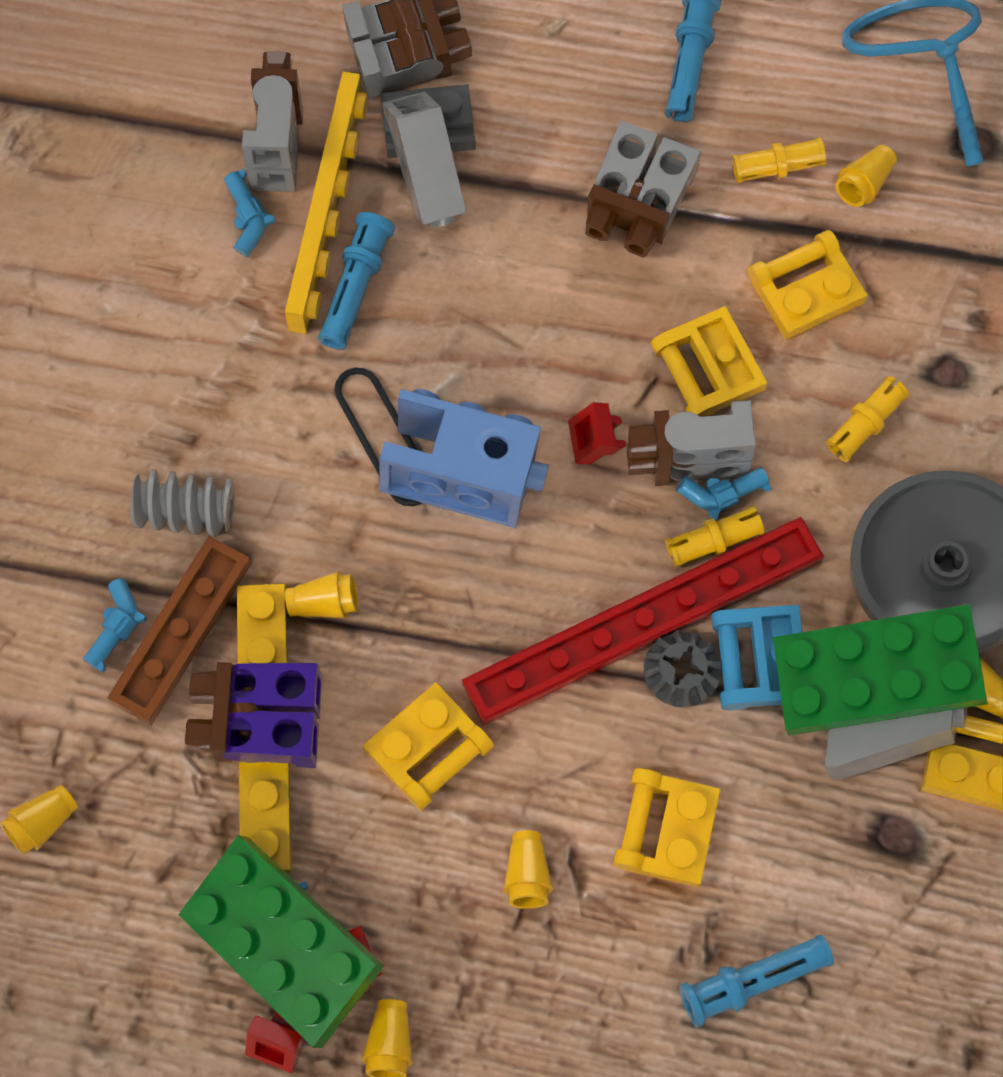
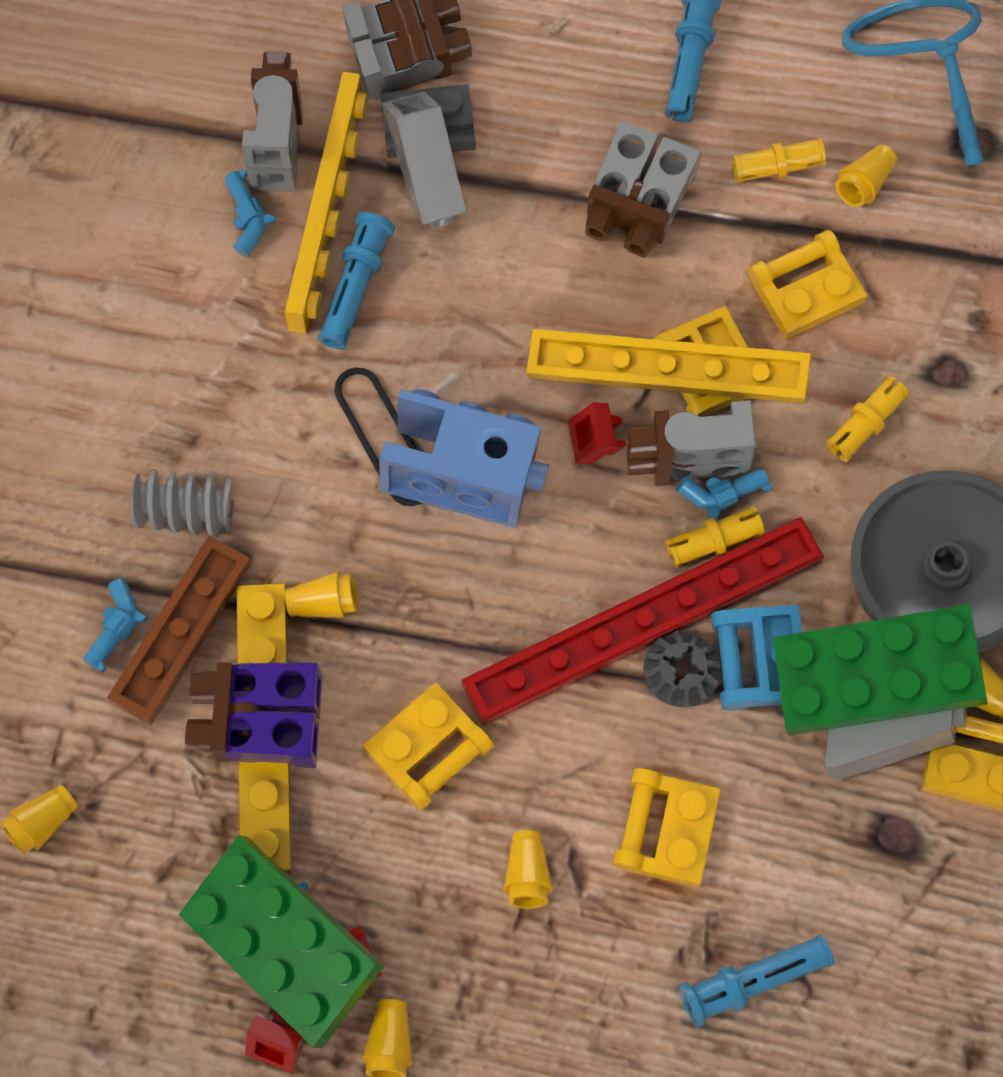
(669, 366): none -> yellow plate

